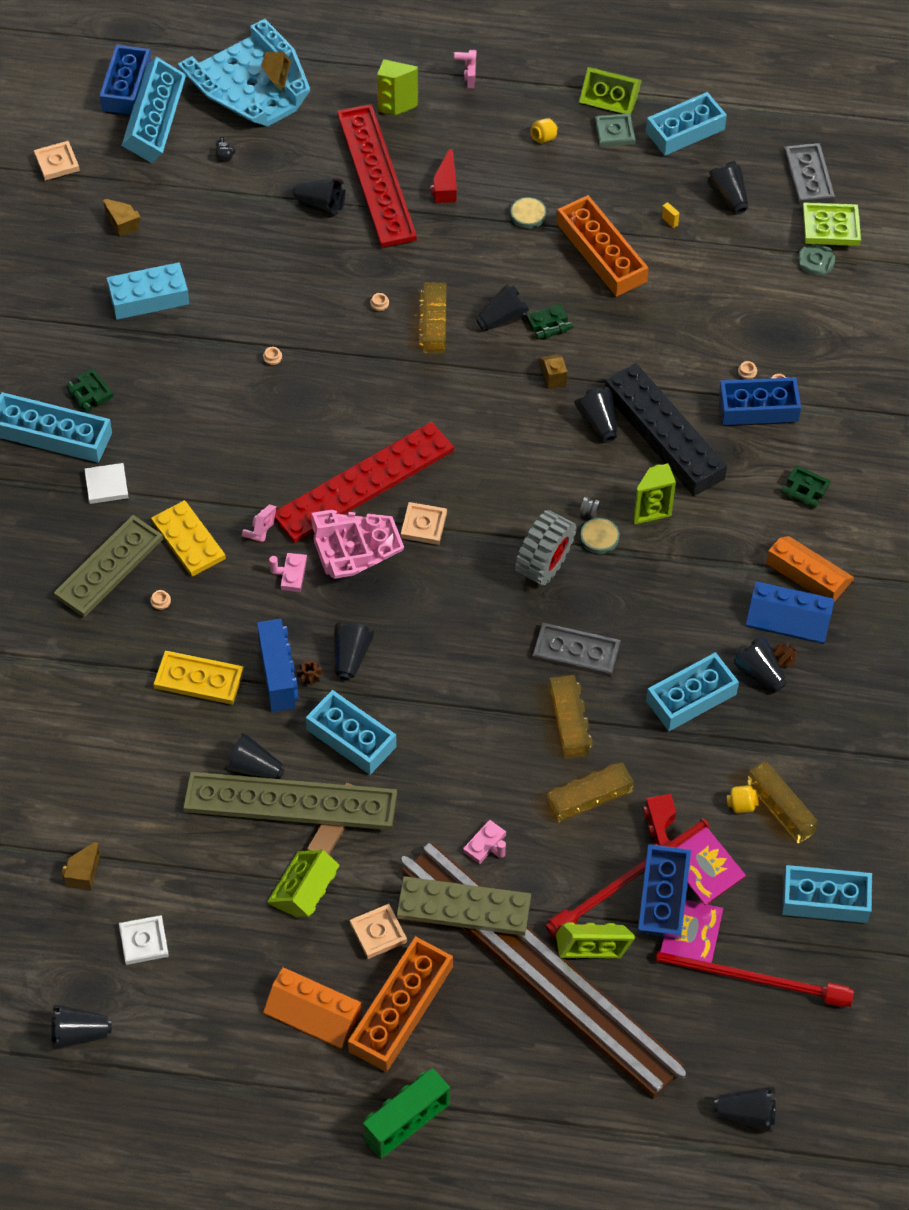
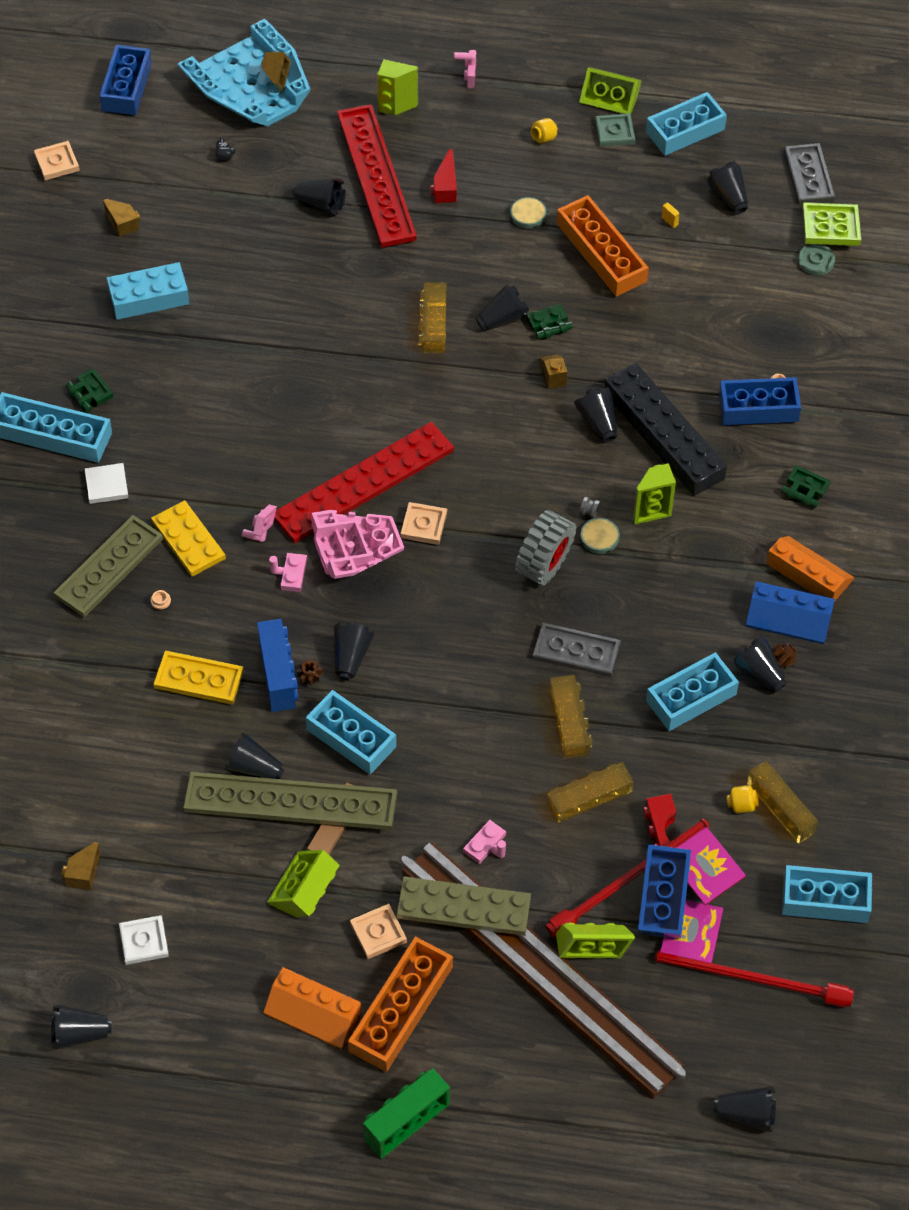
(154, 110): medium azure brick -> none
(272, 355): light nougat plate -> none
(379, 302): light nougat plate -> none
(747, 370): light nougat plate -> none

